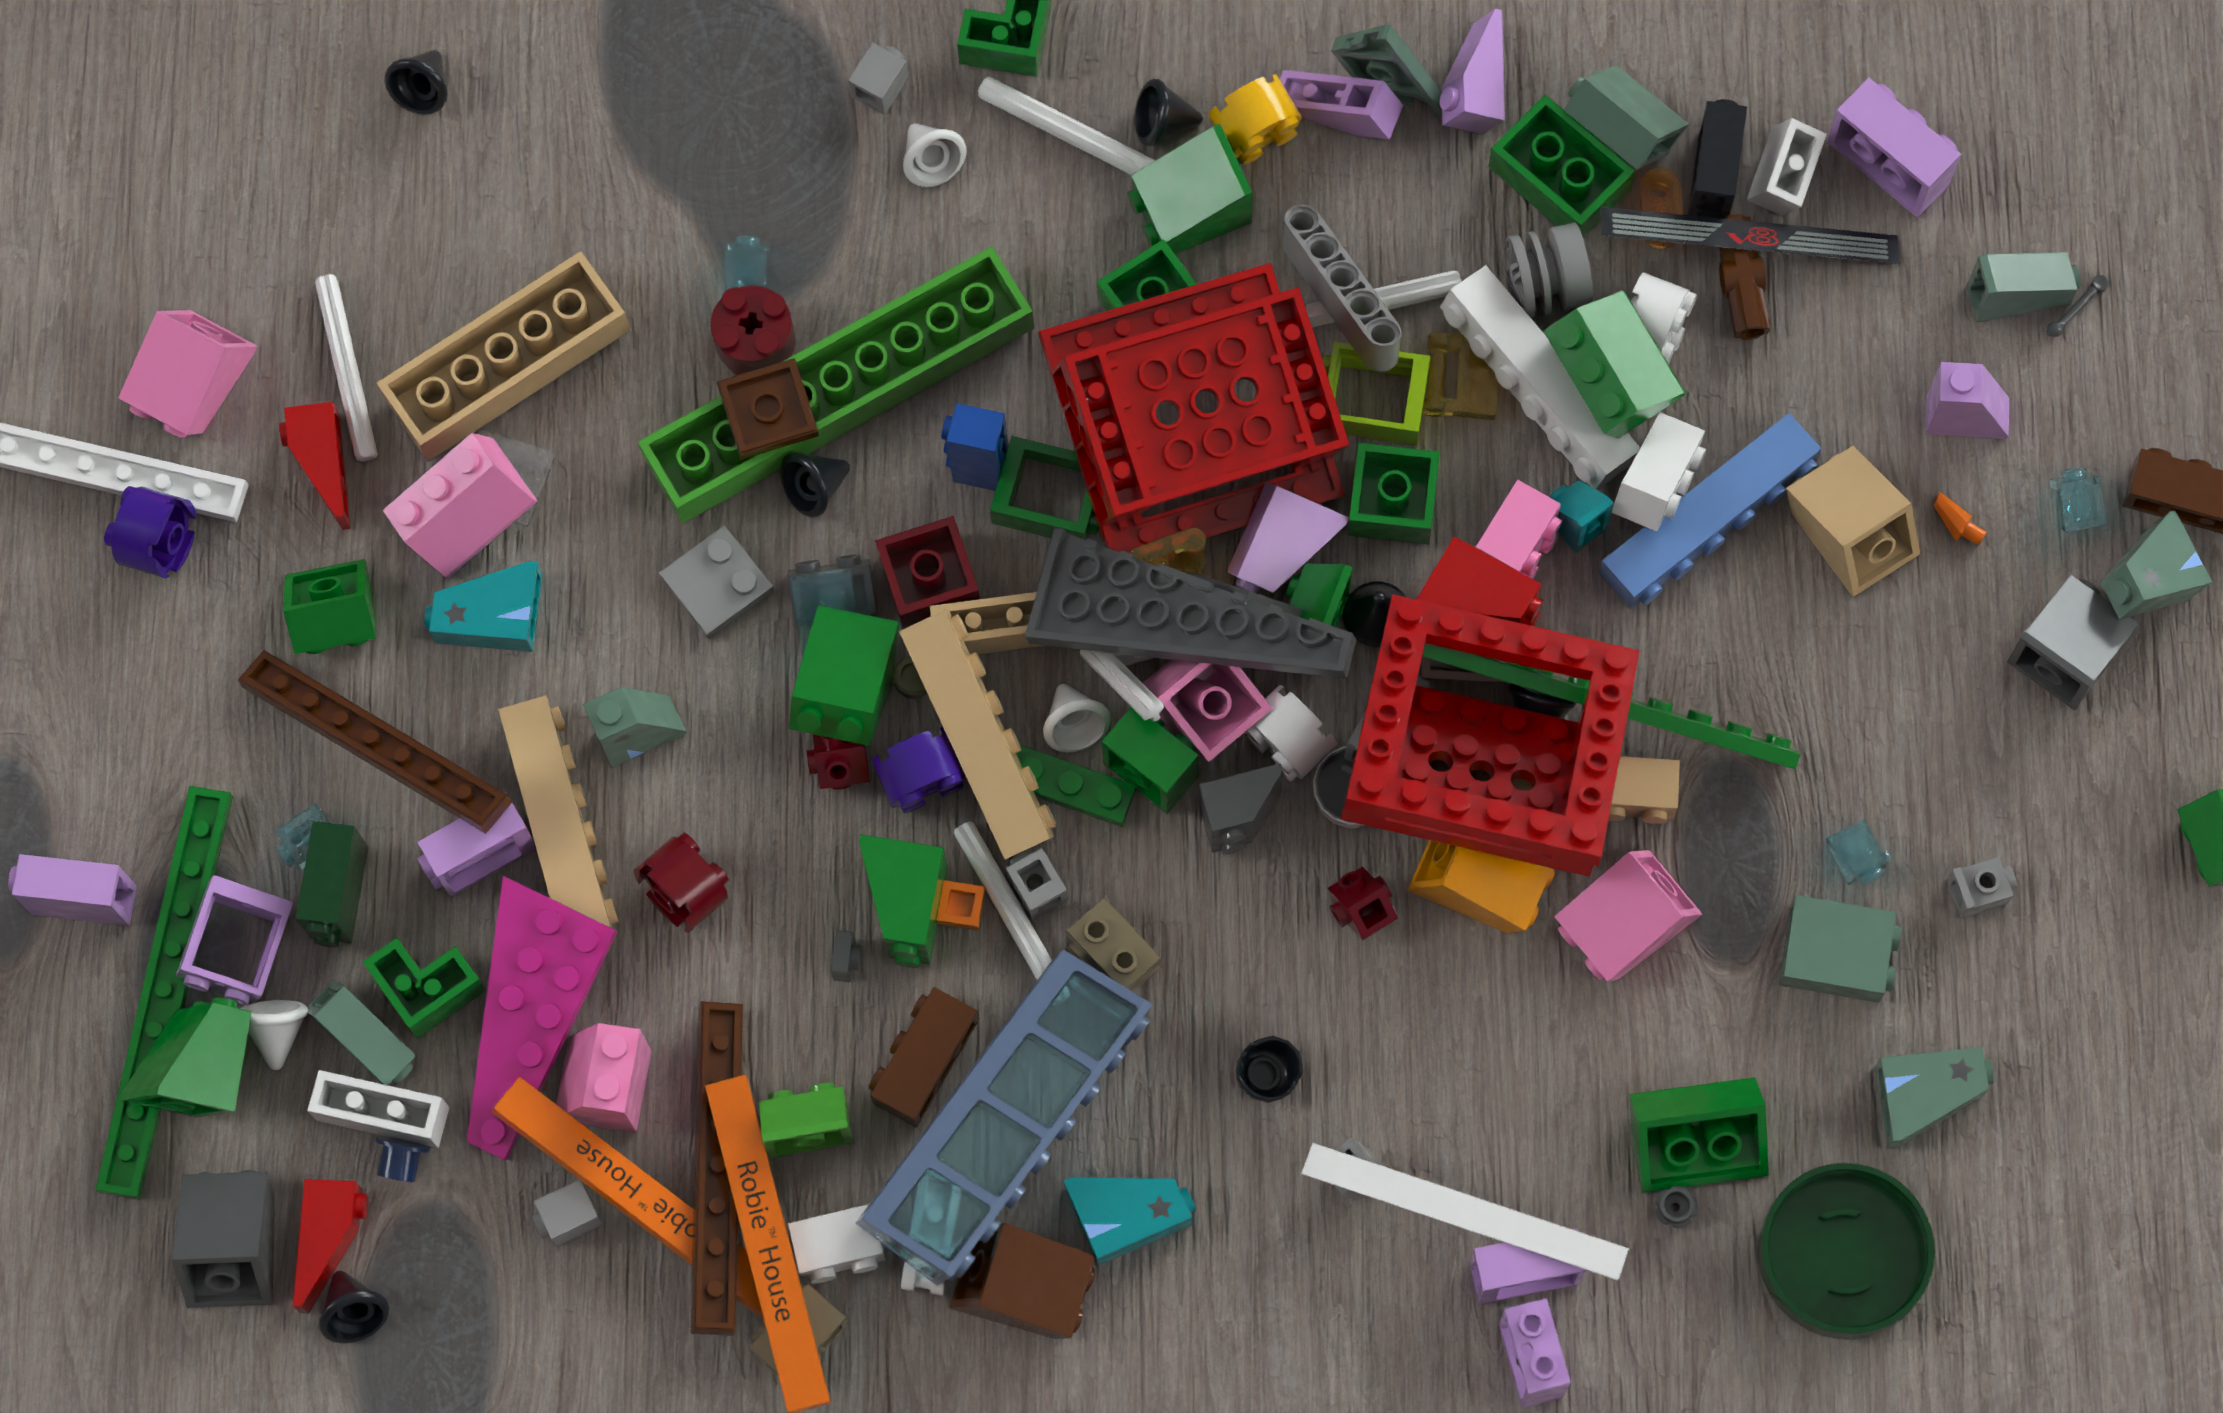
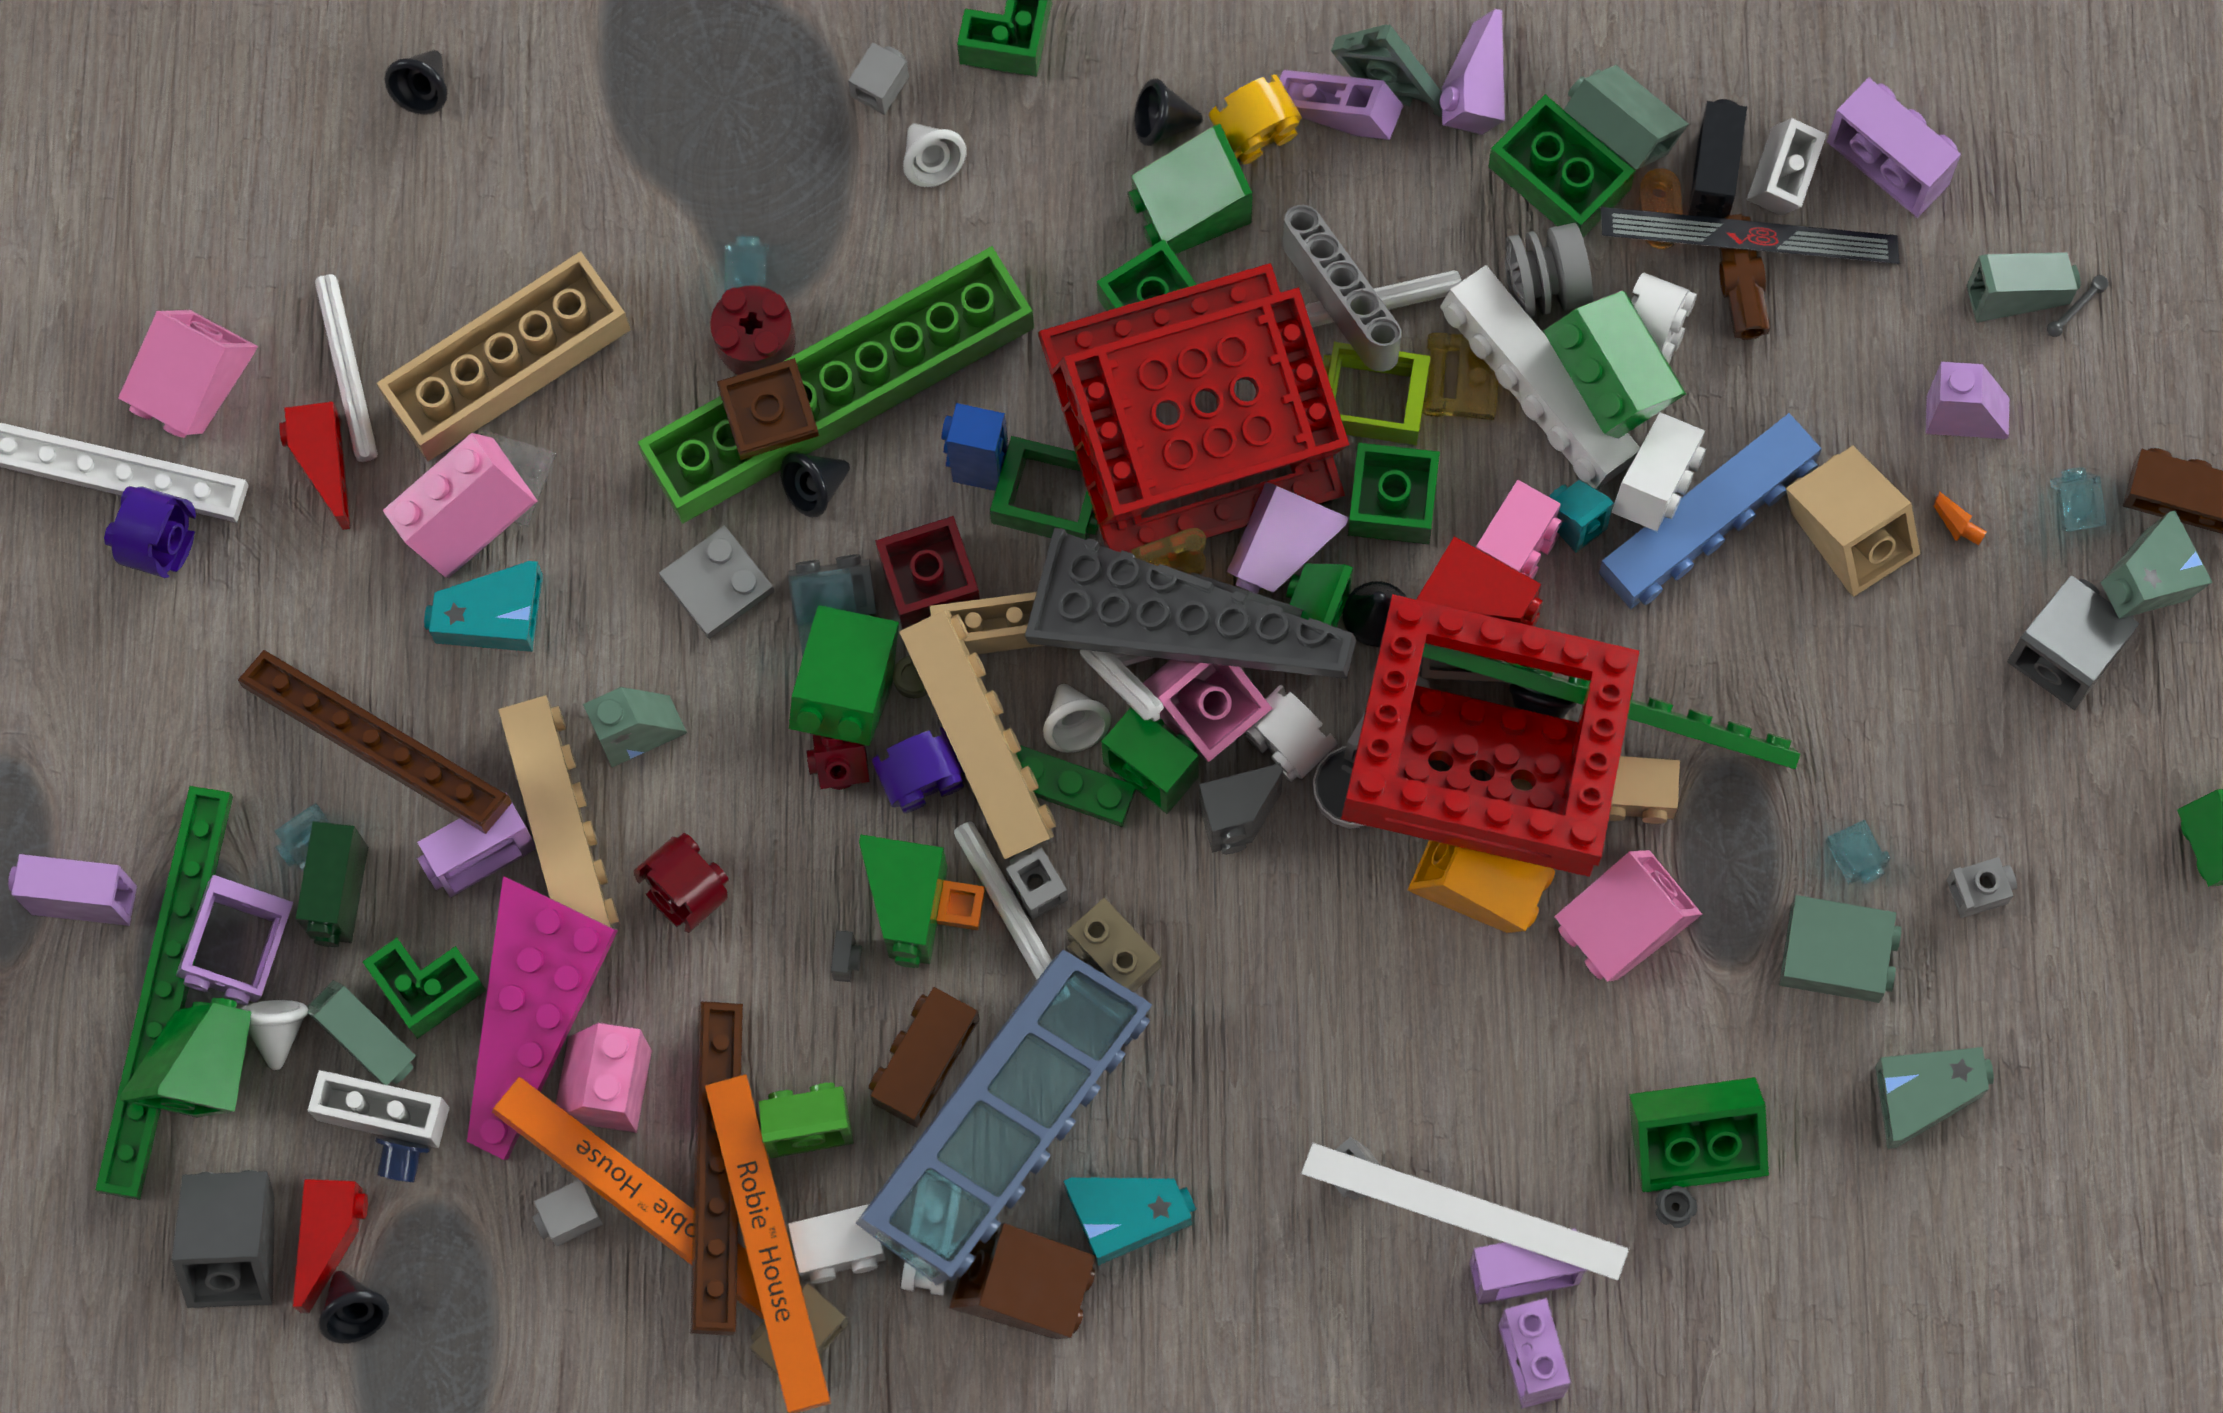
(329, 607): green slope -> none
(1062, 126): white axle -> none
(1269, 1069): black hair -> none
(1362, 902): dark red brick -> none
(1846, 1251): dark green piece -> none

